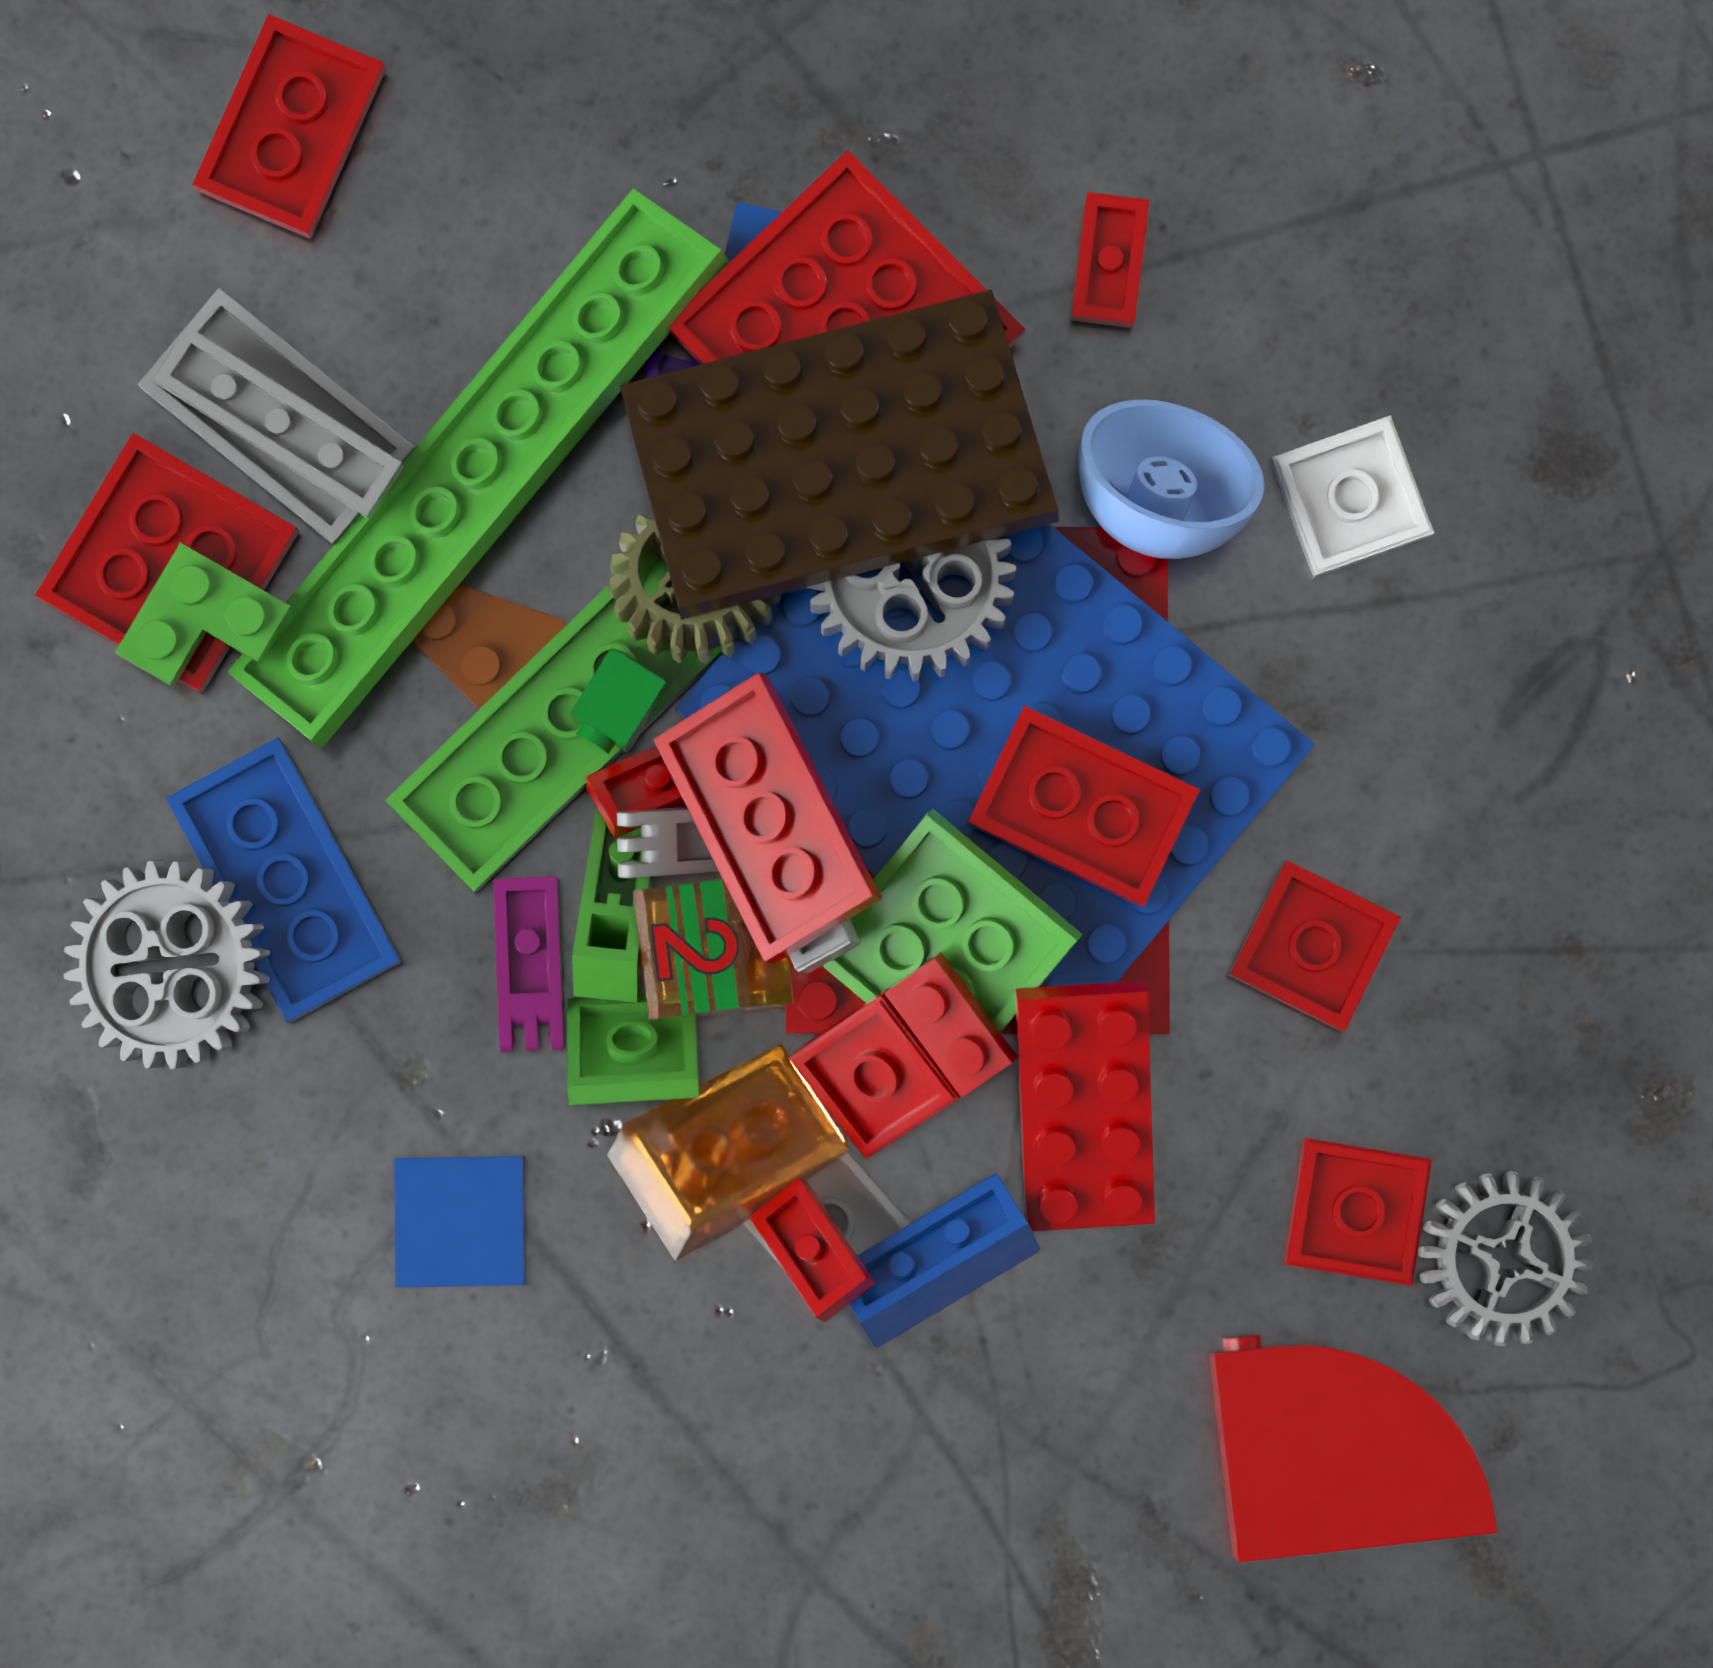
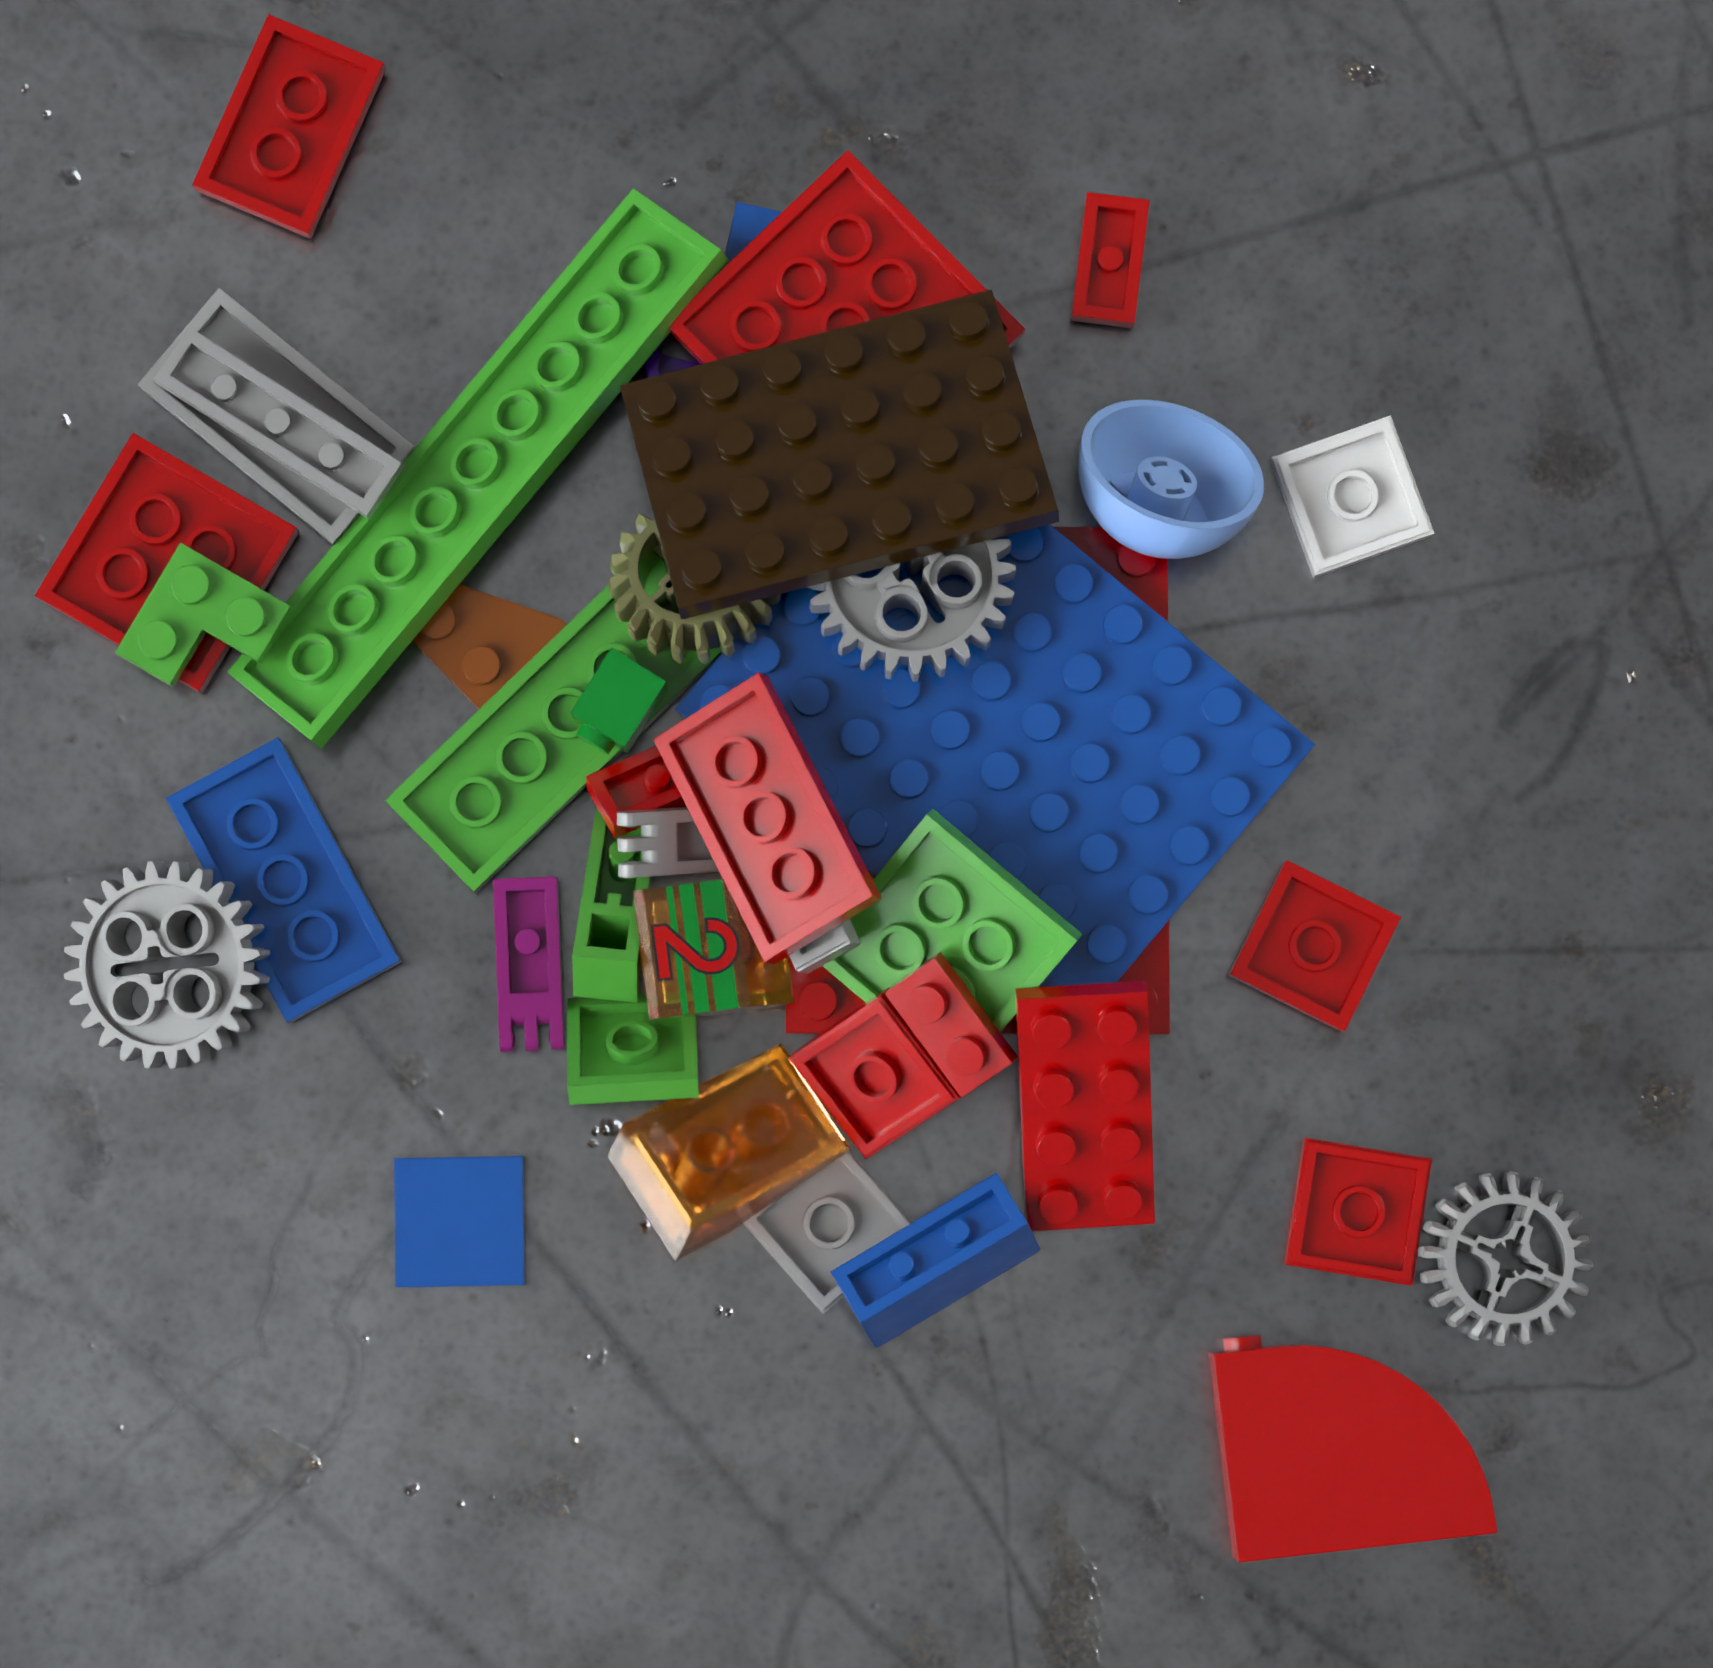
(812, 1250): red plate -> none
(1083, 806): red plate -> none

